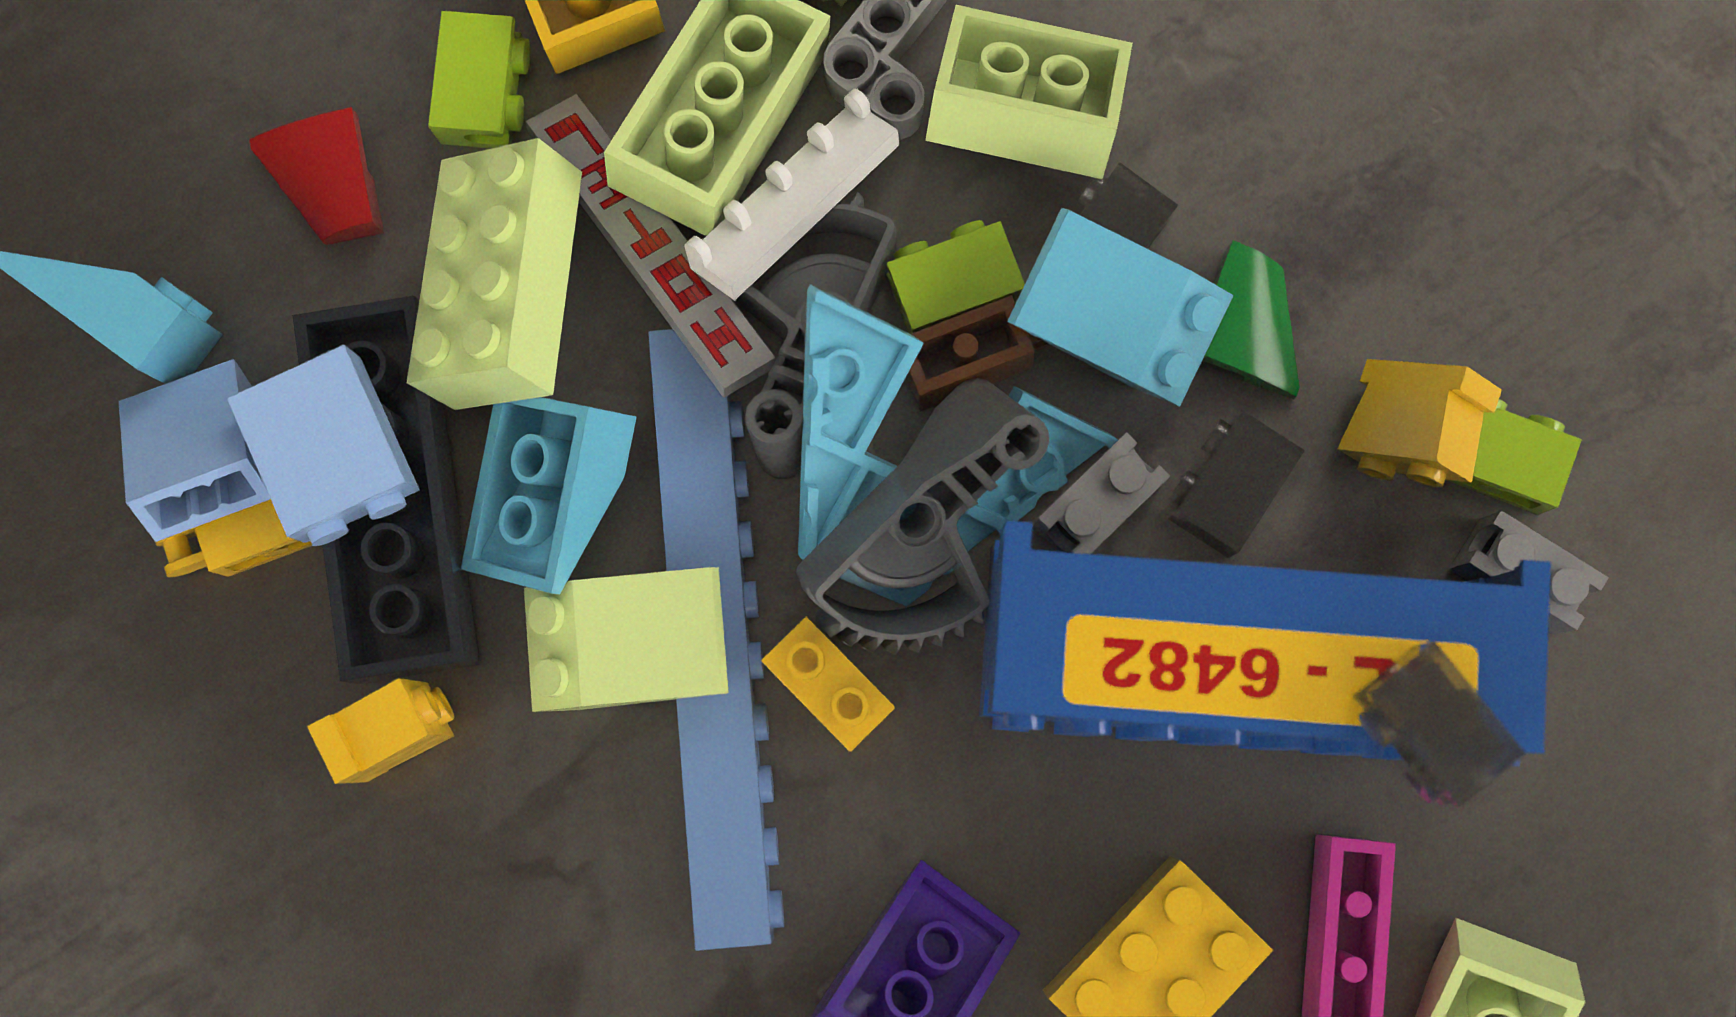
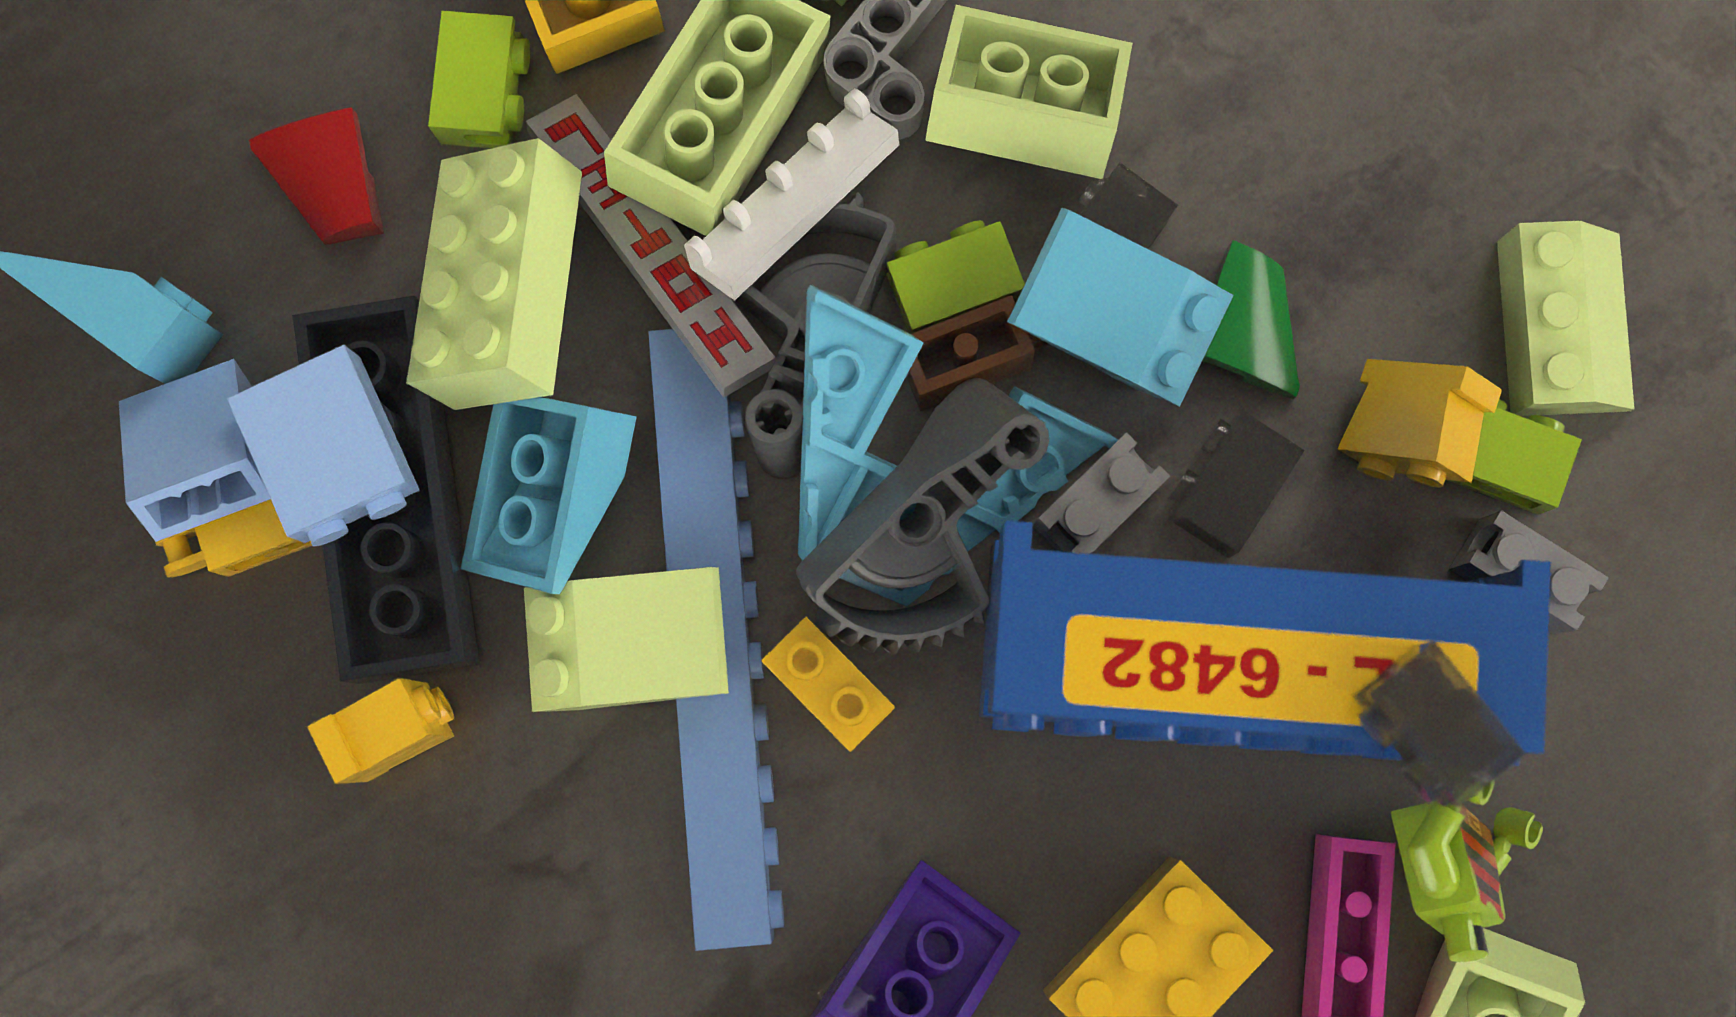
(1457, 867): none -> lime torso
(1564, 319): none -> yellowish green slope

